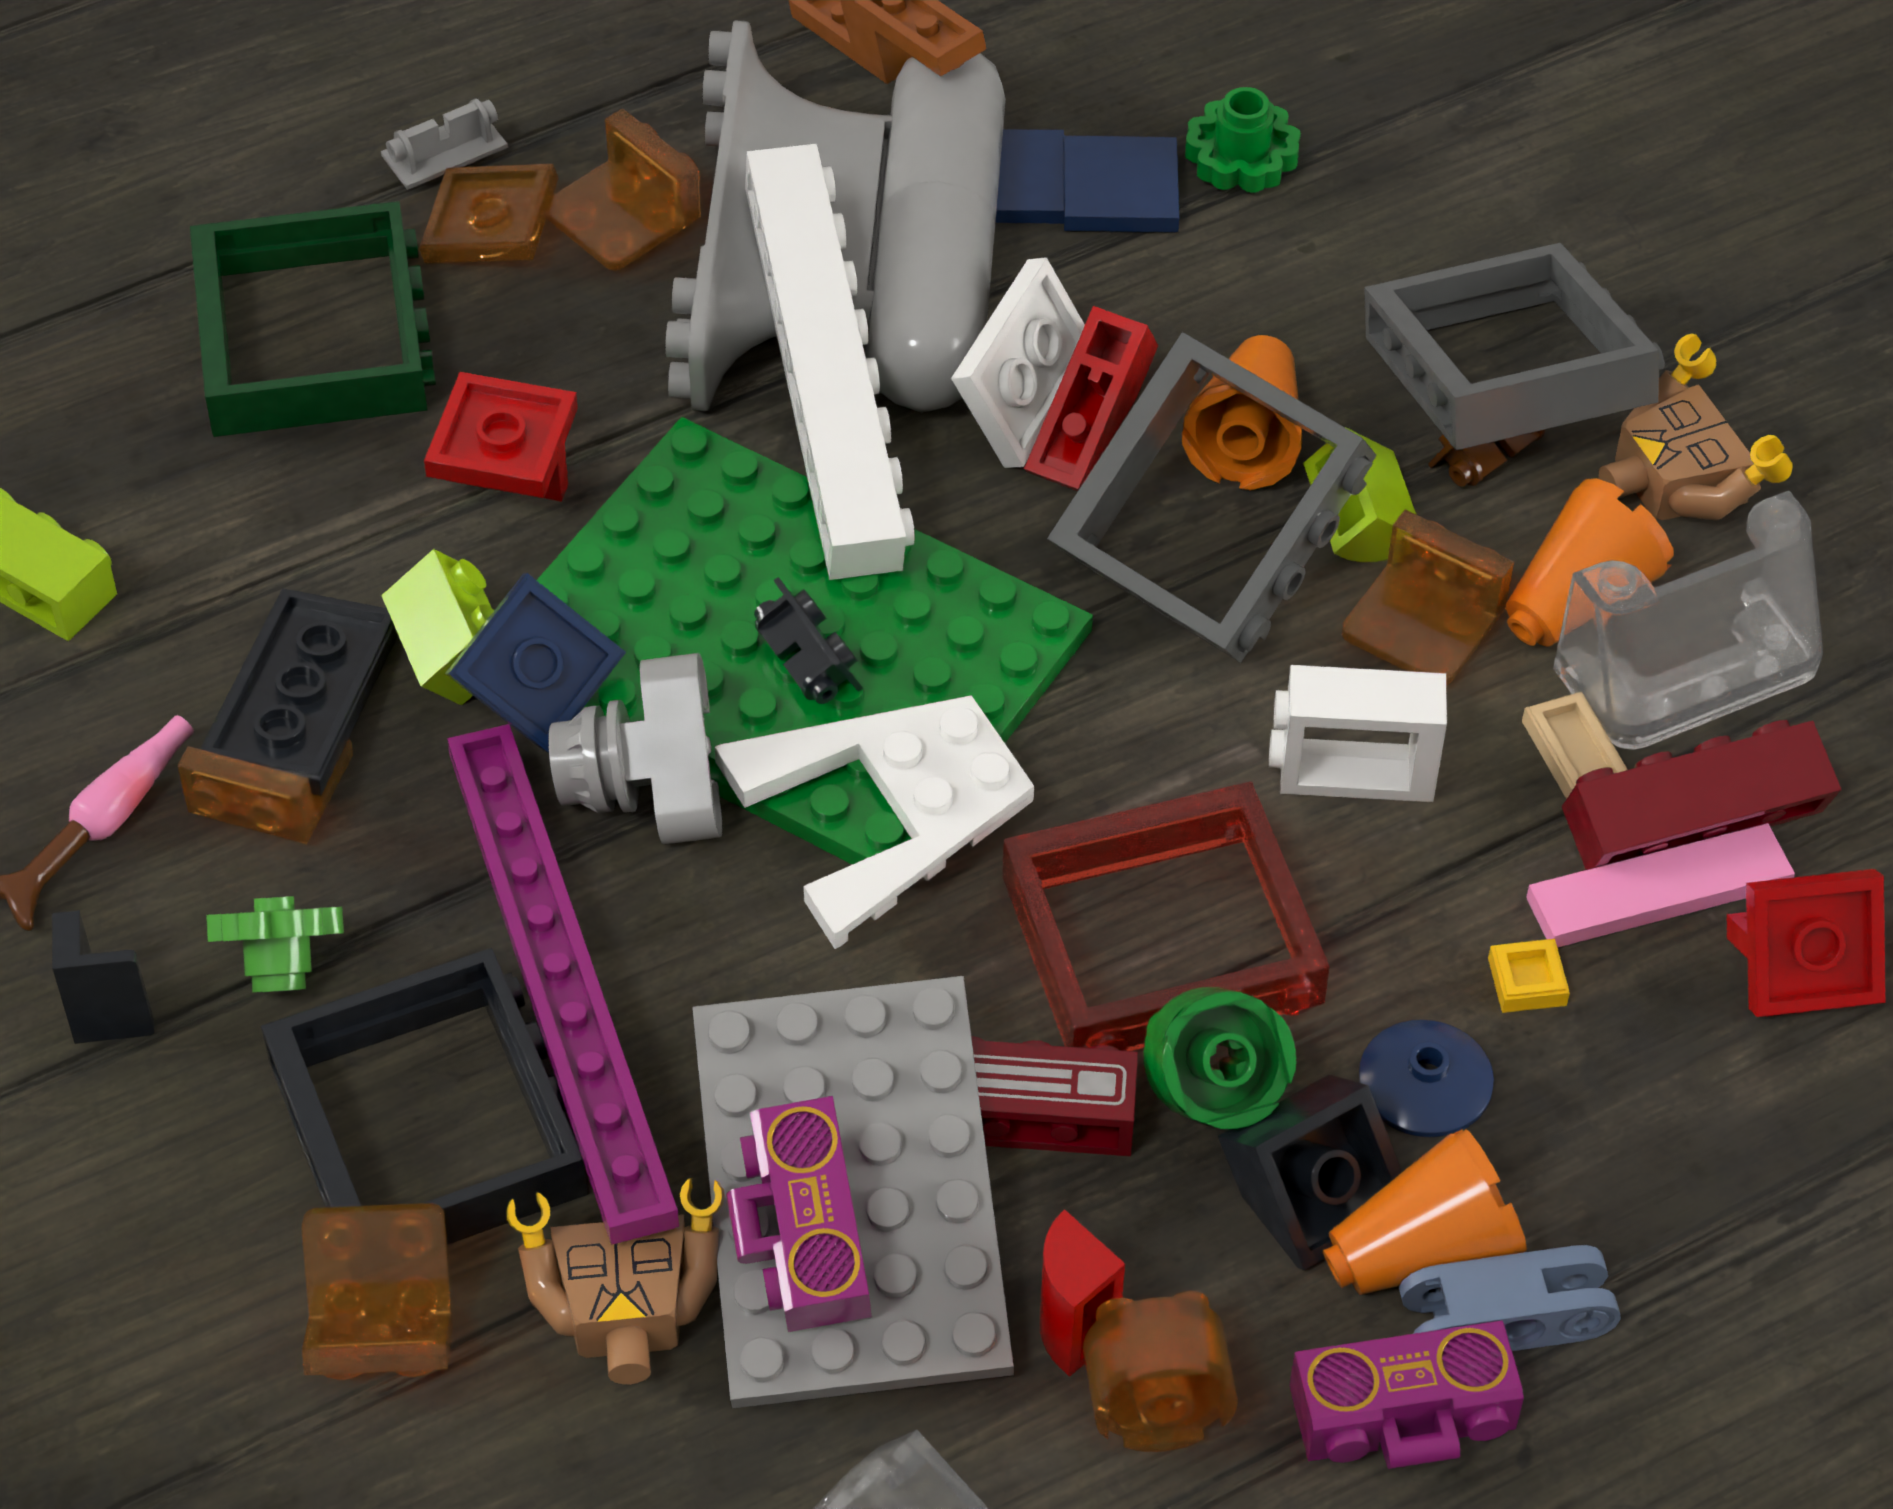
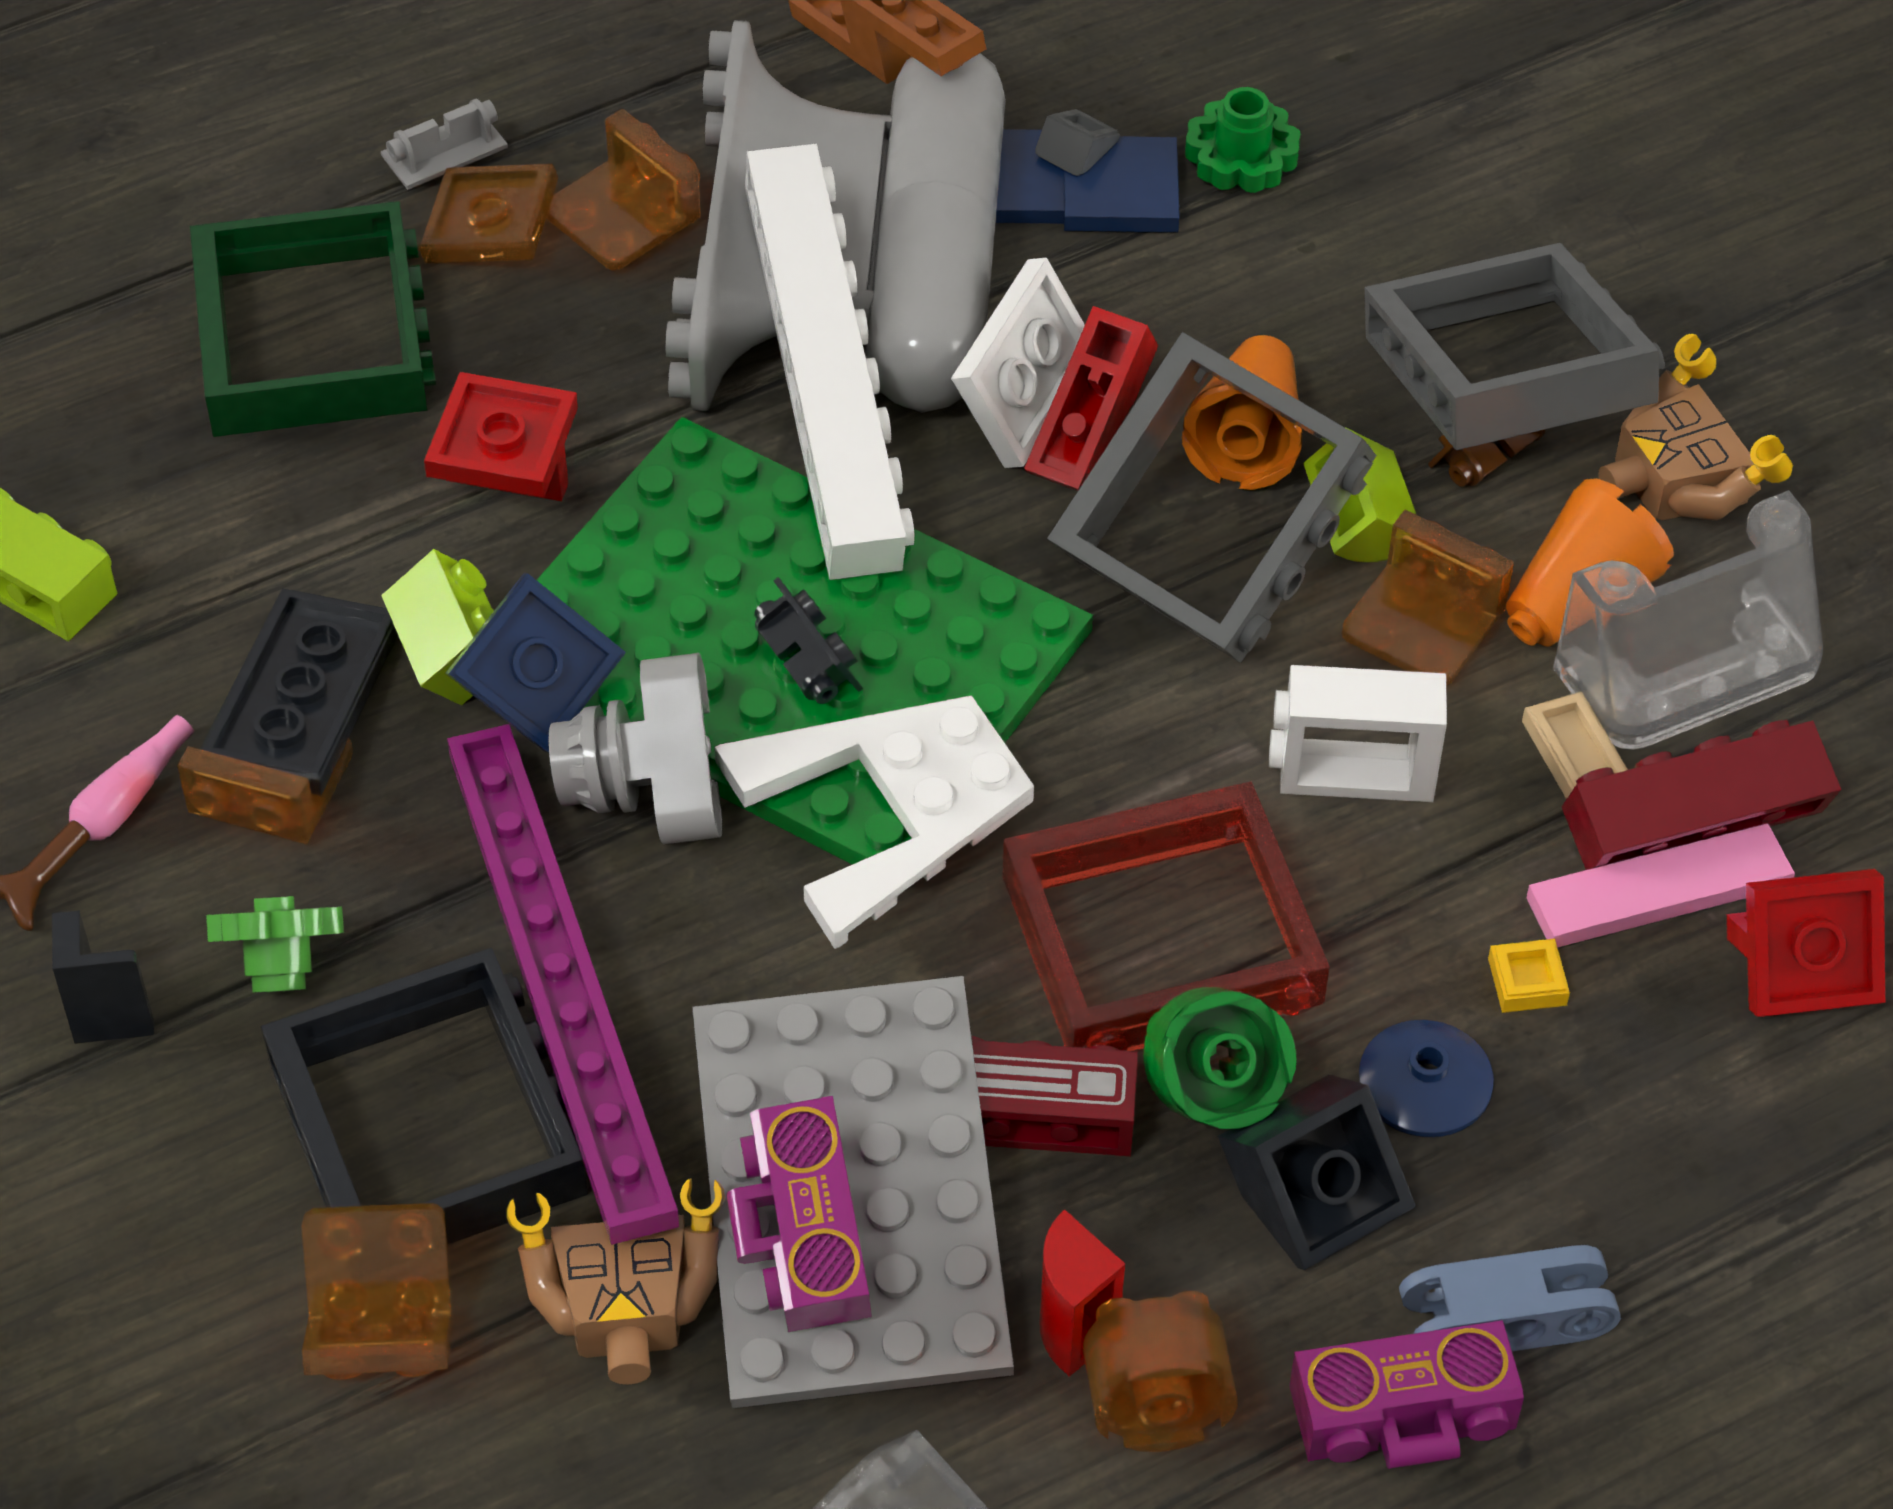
(1075, 141): none -> dark grey slope
(1425, 1217): orange cone -> none

